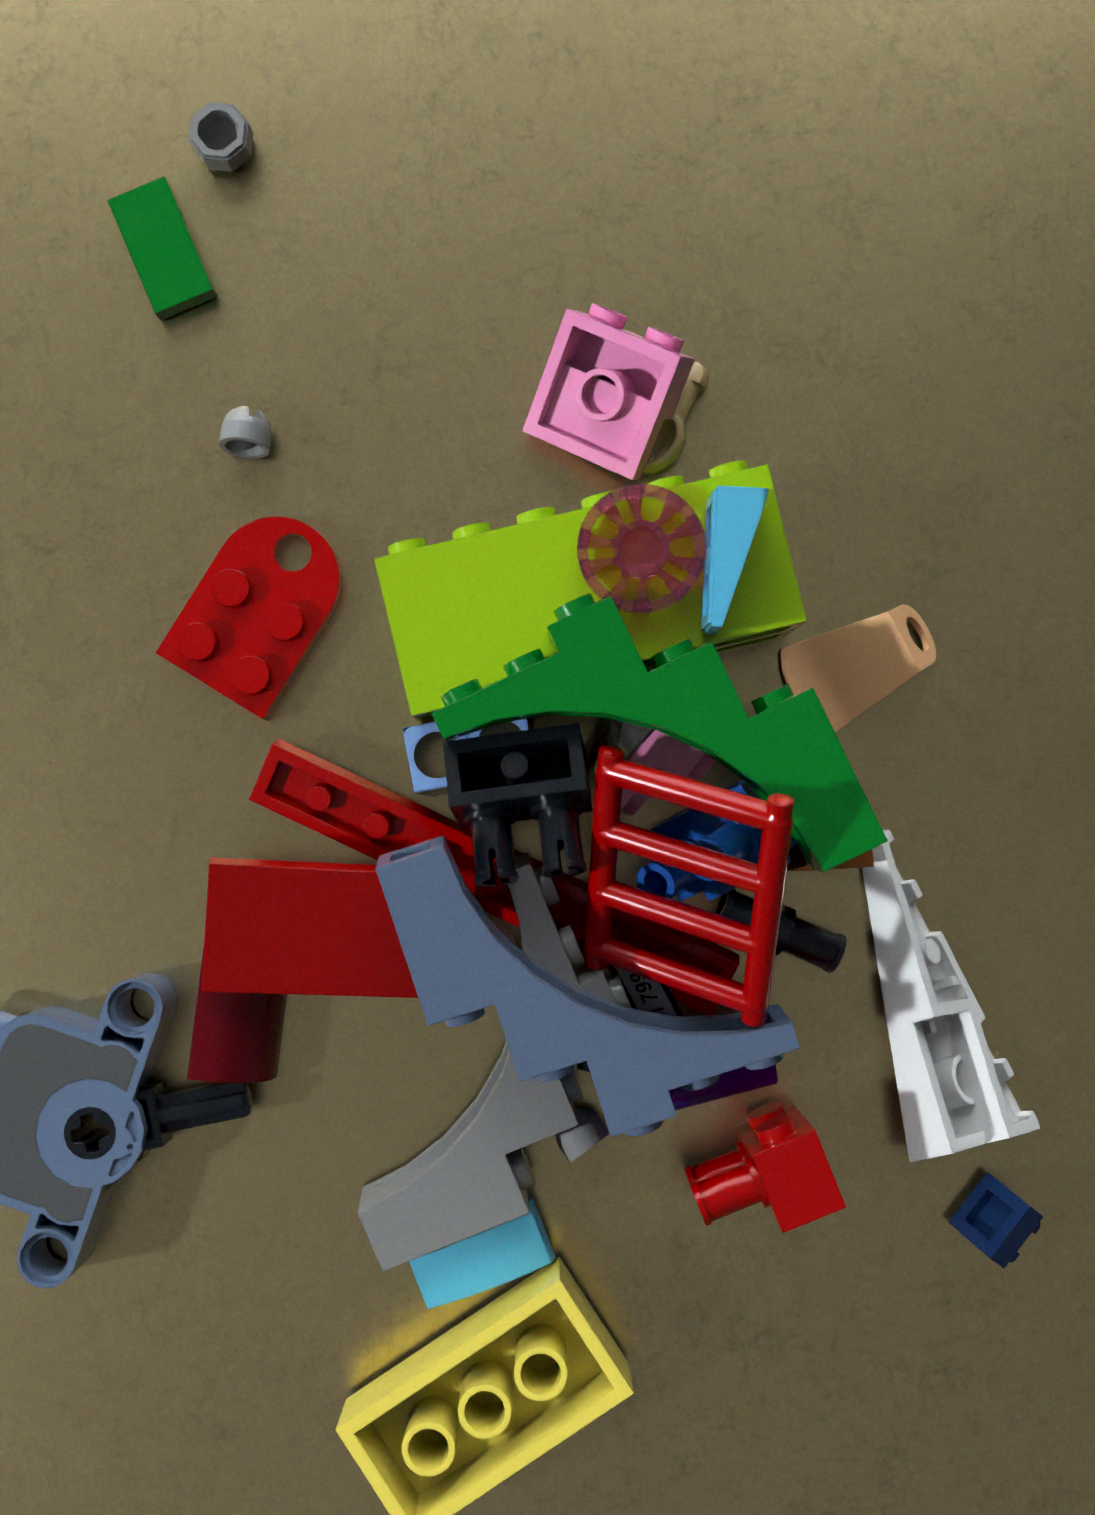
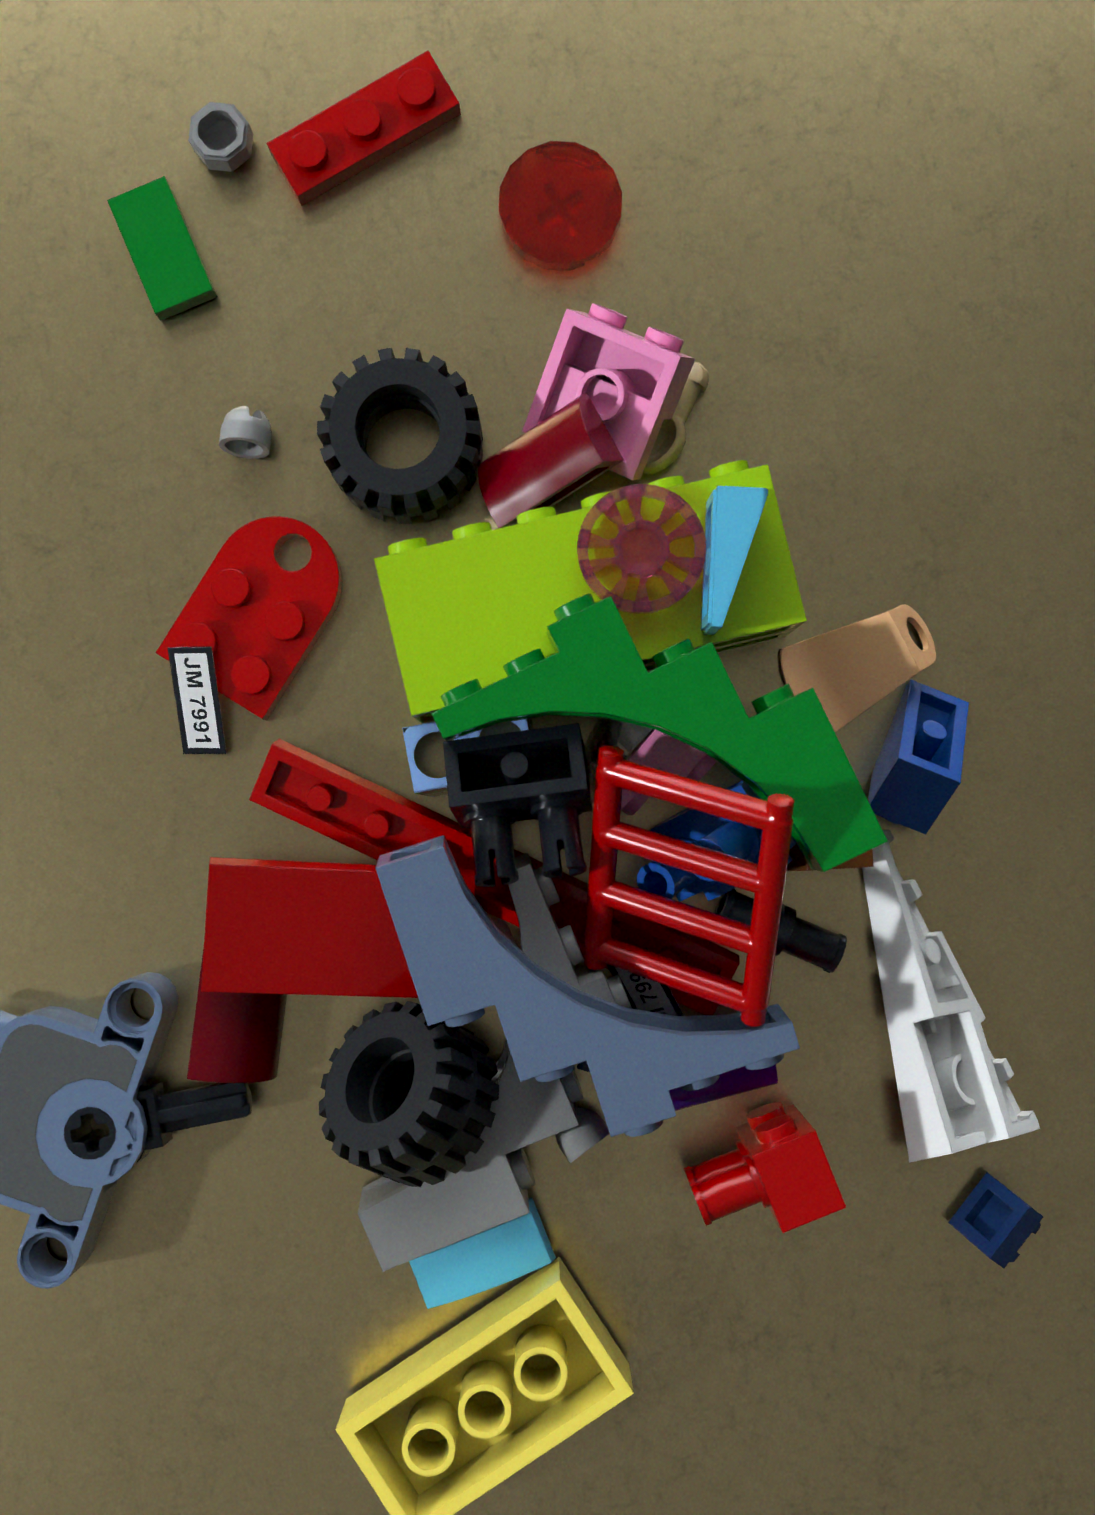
(197, 700): none -> sticker
(364, 128): none -> red plate
(390, 387): none -> black tyre
(408, 1095): none -> black tyre
(547, 462): none -> dark red brick
(560, 205): none -> clear red tile
(920, 758): none -> blue slope

